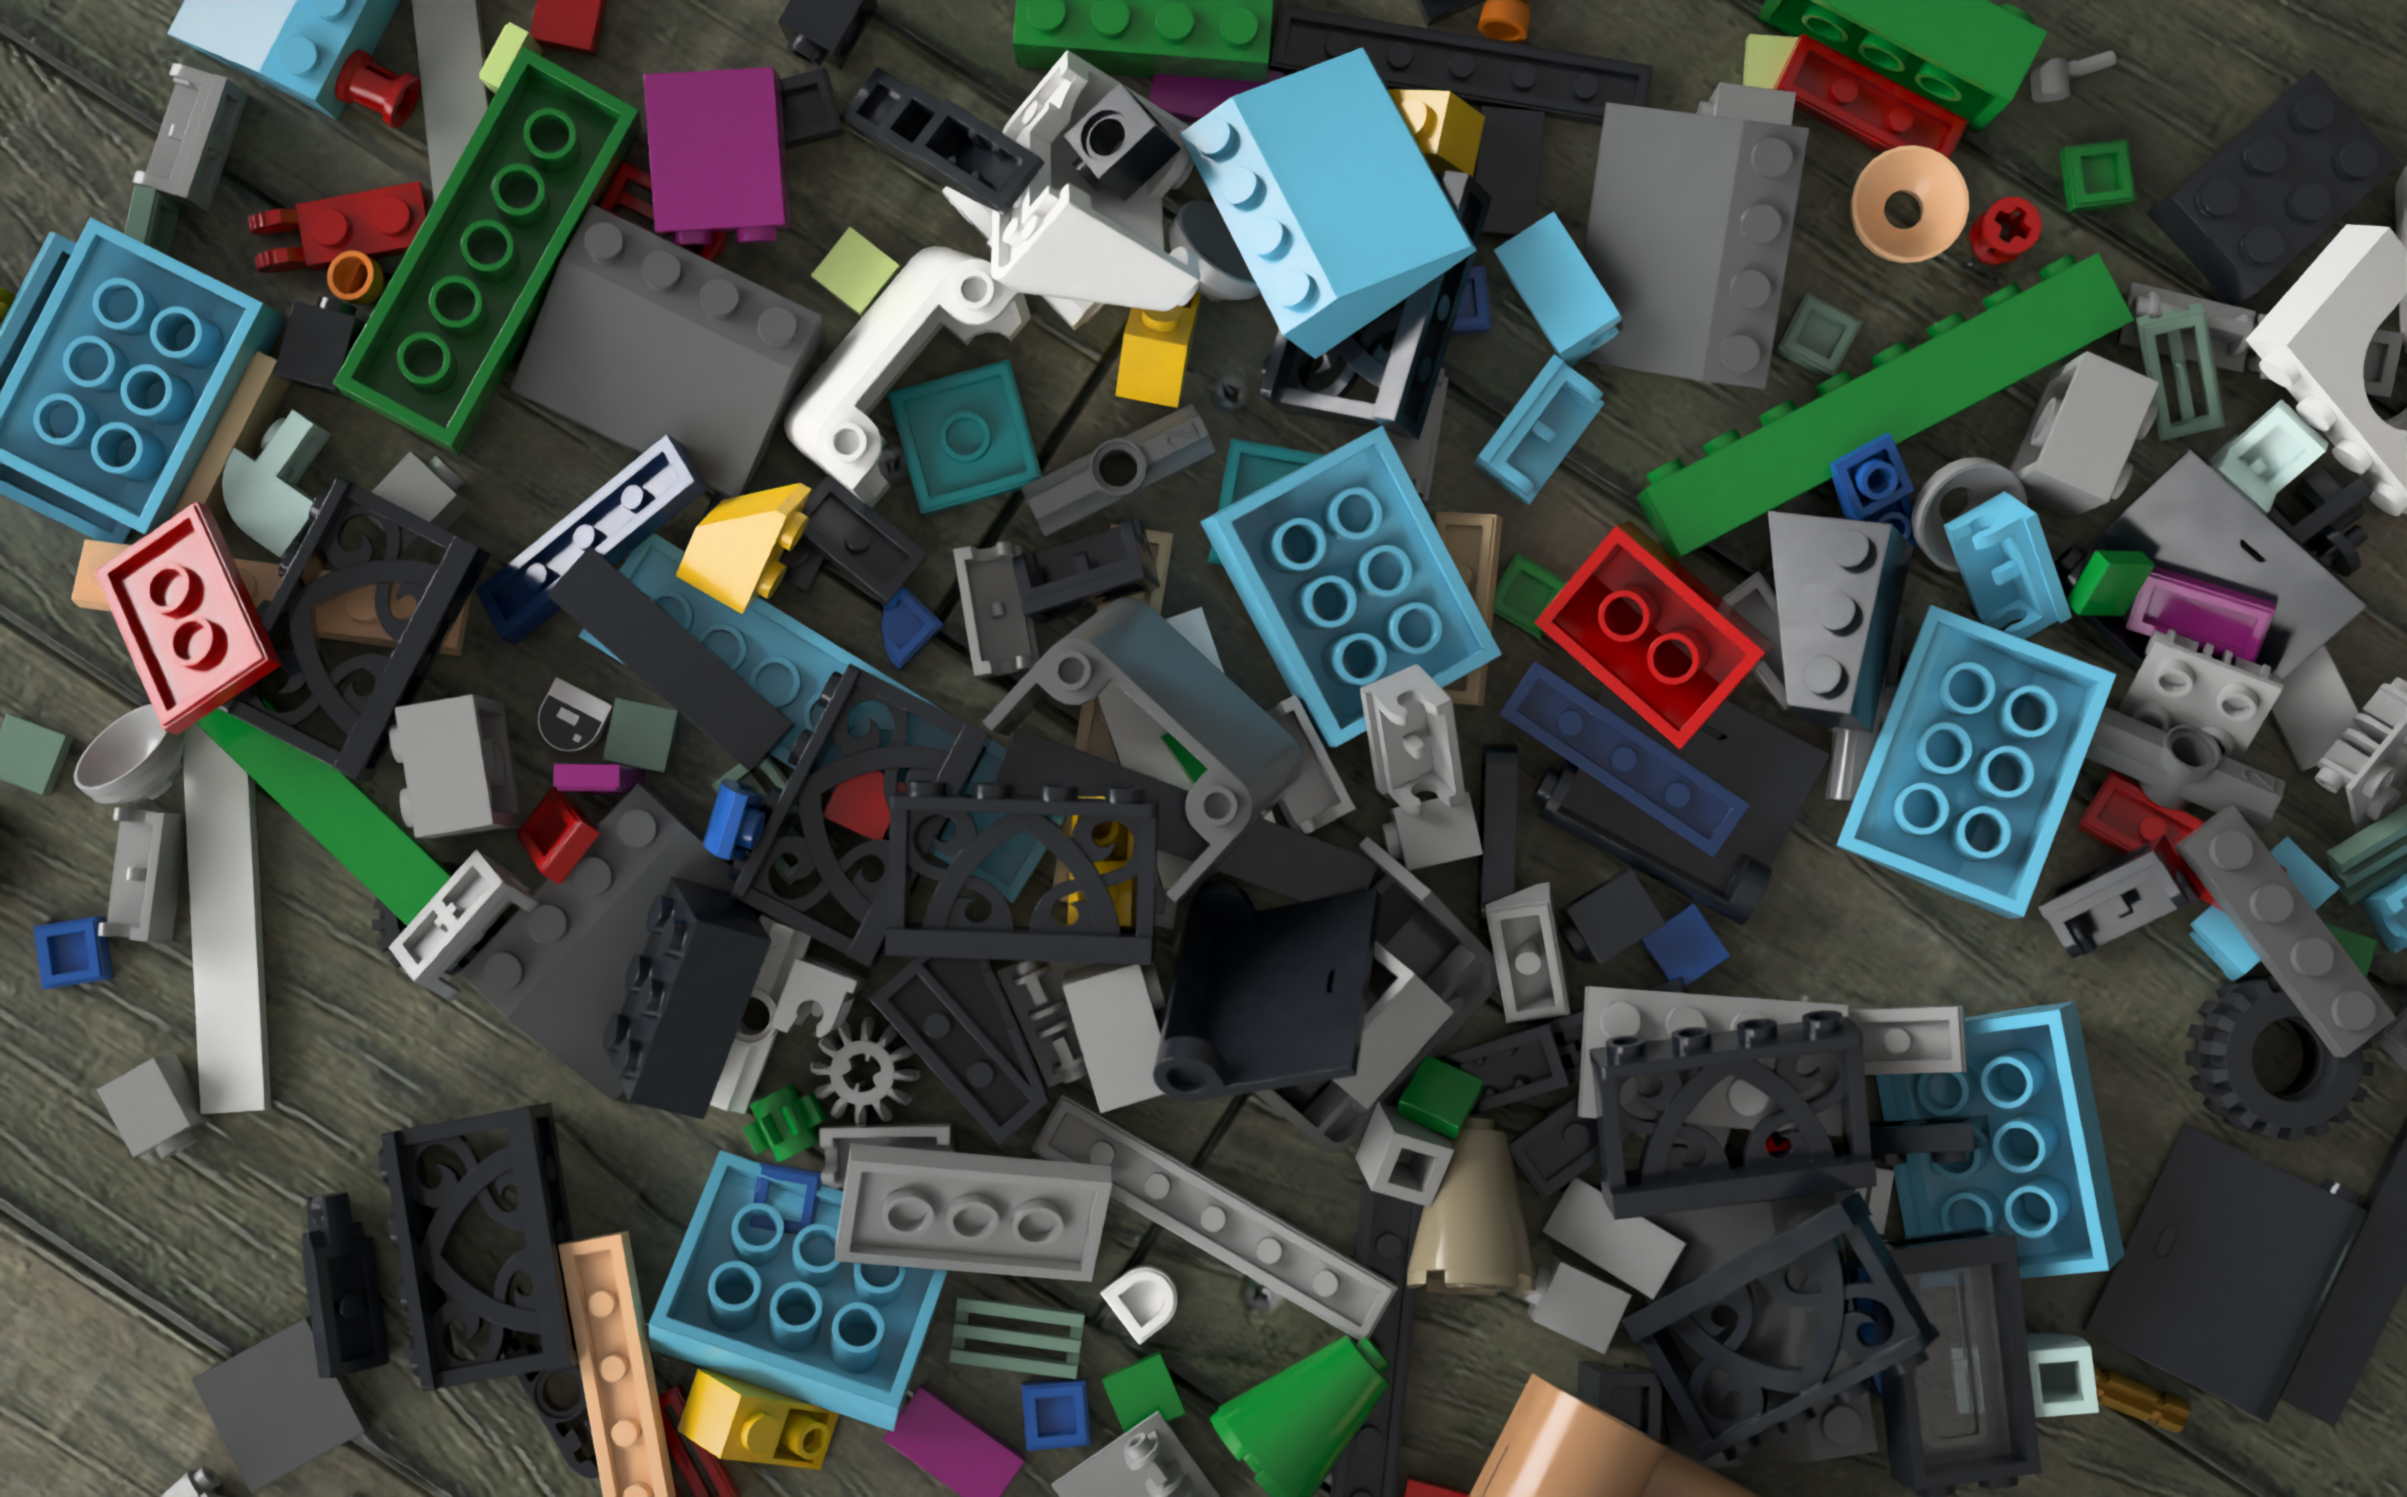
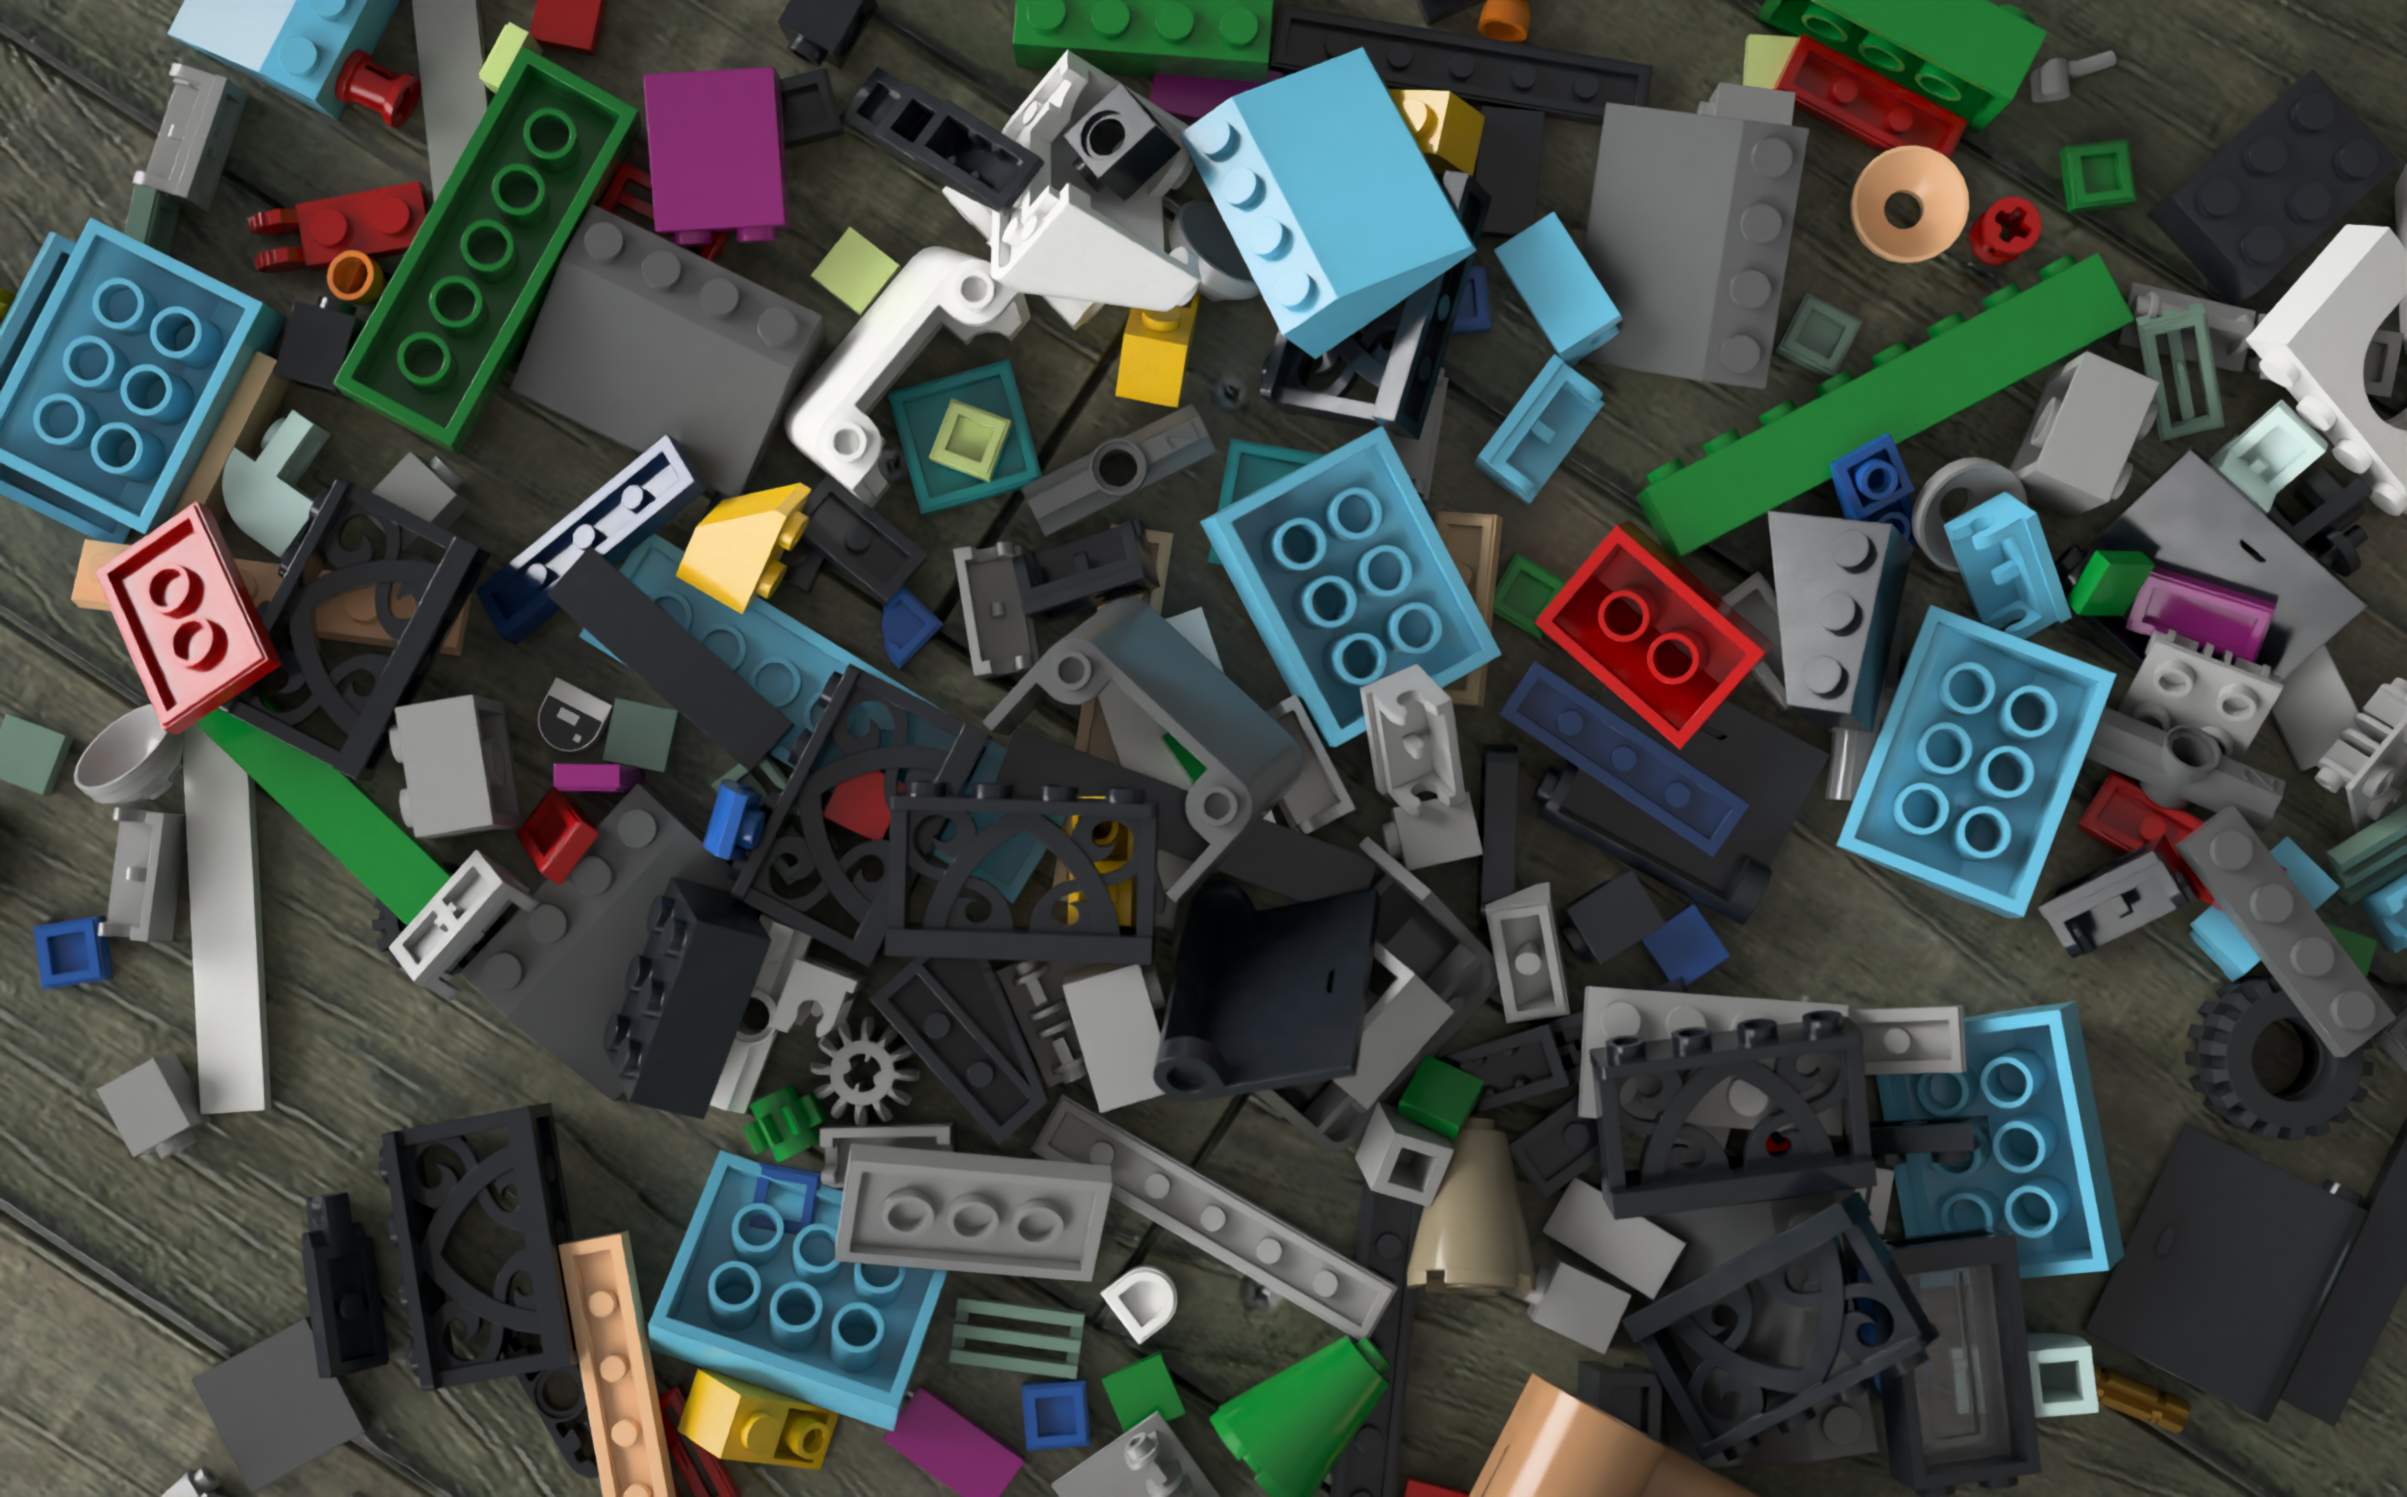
(970, 440): none -> yellowish green tile

